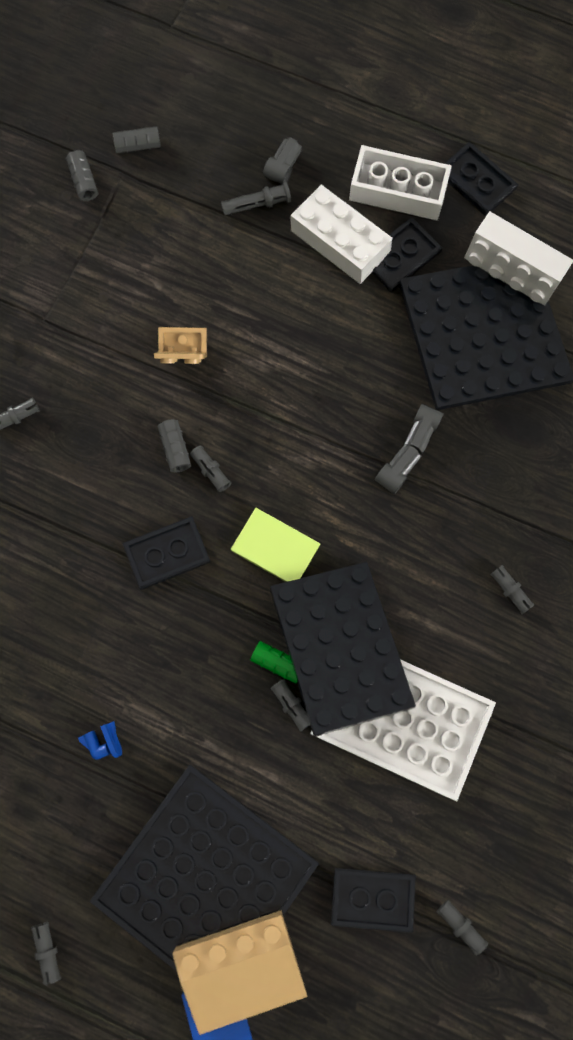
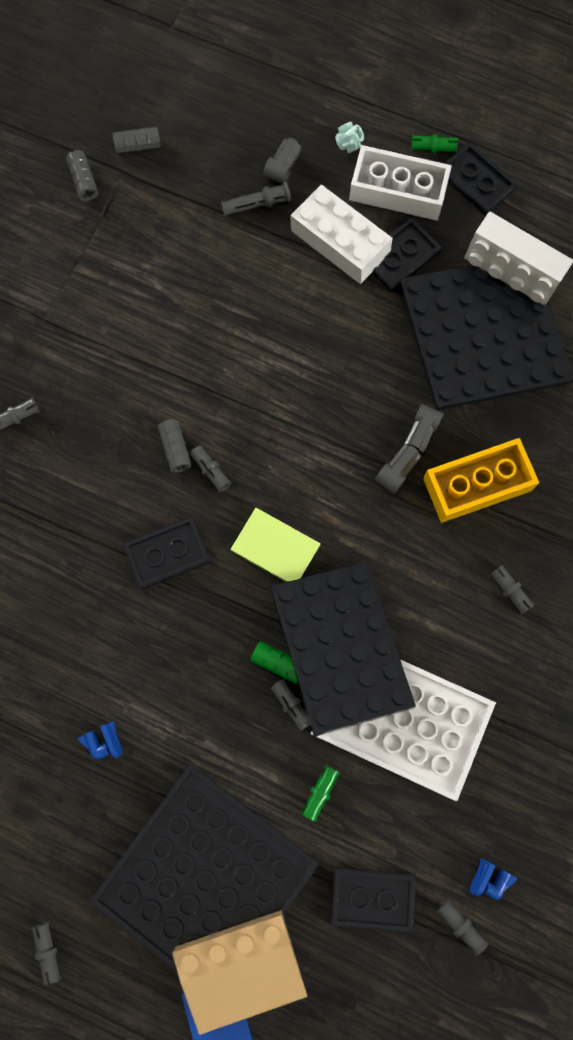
(181, 344): tan bracket -> none
(320, 793): none -> green pin
(349, 137): none -> light aqua gear
(434, 143): none -> green pin
(480, 480): none -> yellow brick
(481, 885): none -> blue piece

